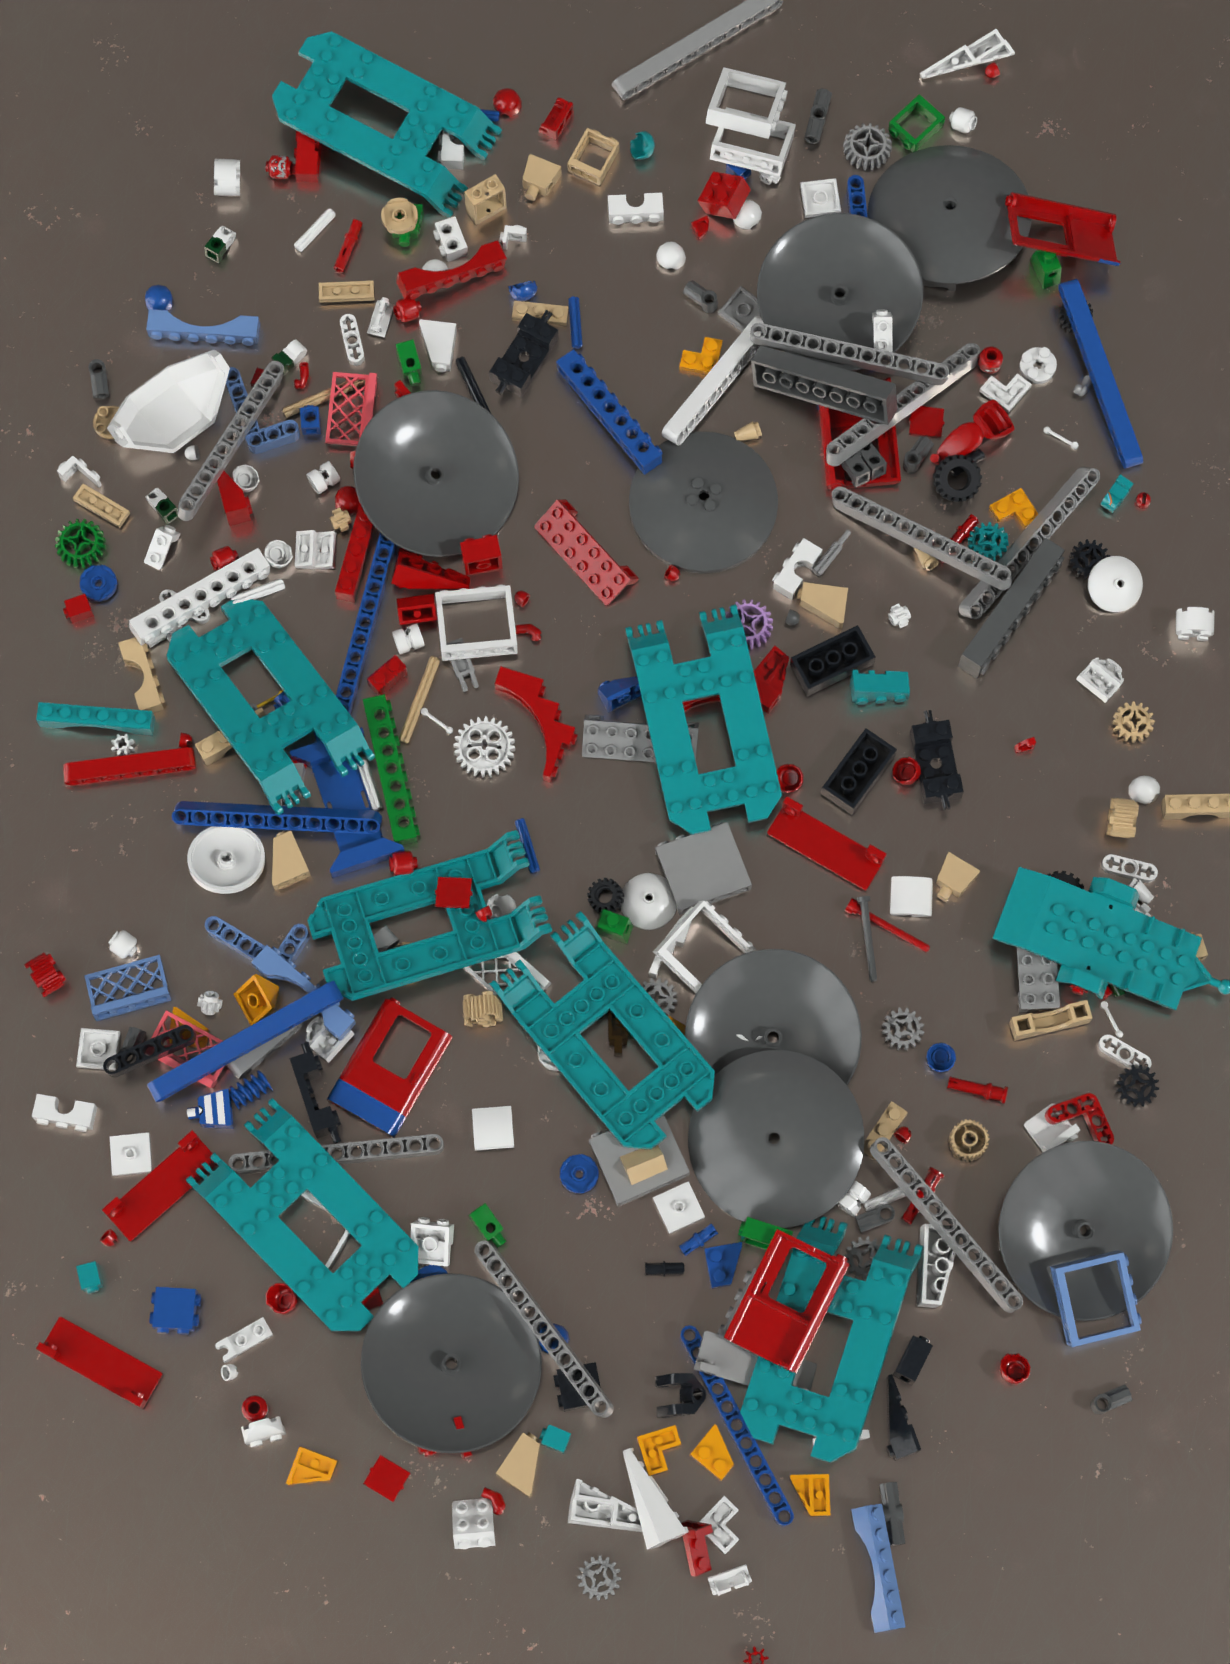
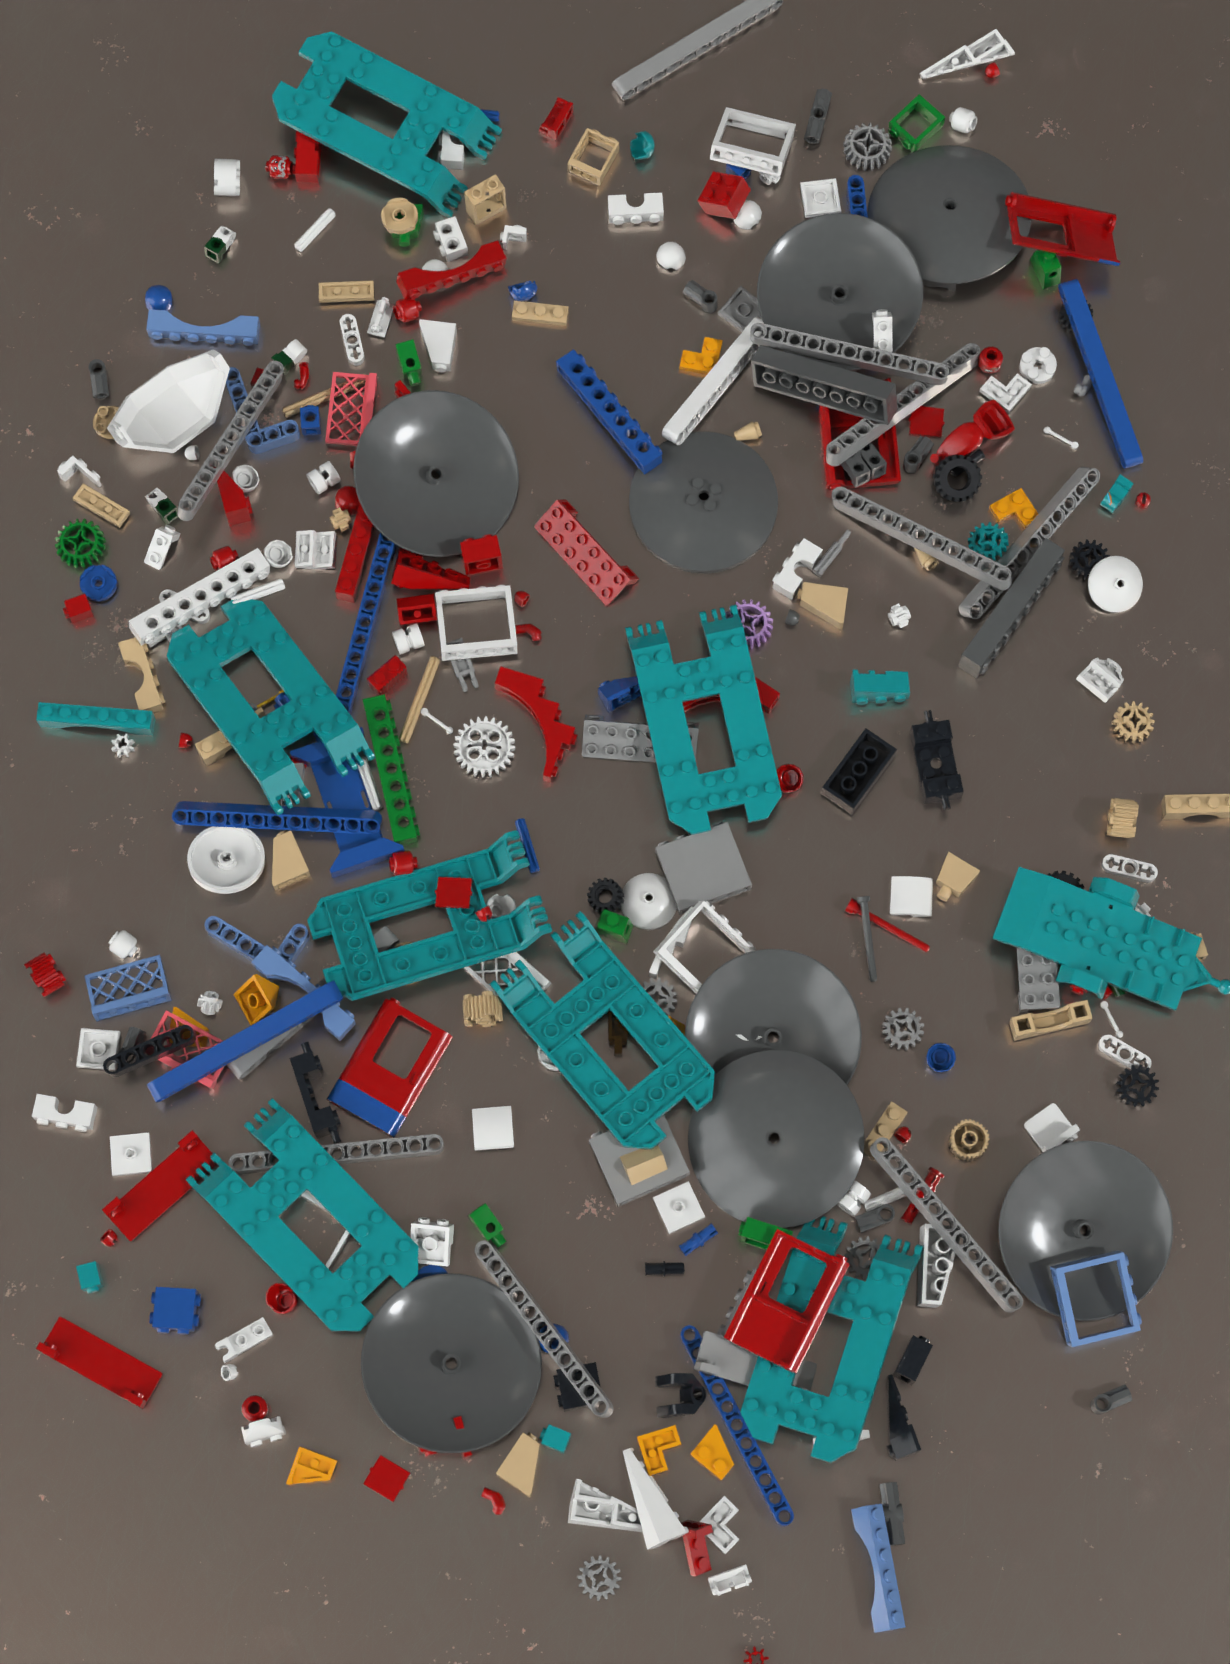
(129, 766): red beam -> none
(213, 1110): blue torso -> none
(249, 1089): blue piece -> none
(323, 1041): white slope -> none
(347, 247): red pin -> none
(373, 1301): red tile -> none
(471, 382): black axle -> none
(473, 1523): white bracket -> none
(507, 102): red hair -> none
(533, 339): black brick -> none
(540, 176): tan torso -> none
(572, 1166): blue plate -> none
(575, 322): blue axle -> none
(672, 573): red hinge -> none
(700, 227): red tile -> none
(722, 1263): blue wing -> none
(743, 122): white window -> none
(773, 669): red wing -> none
(813, 1492): light orange wing -> none
(826, 845): red bracket -> none
(832, 660): black brick -> none
(906, 771): red hair -> none
(964, 530): red pin -> none
(988, 1090): red pin -> none
(1014, 1368): red hair -> none
(1025, 745): red tile -> none
(1087, 1111): red beam -> none
(1144, 789): white hair -> none
(1145, 894): white cone -> none
(1195, 623): white brick -> none

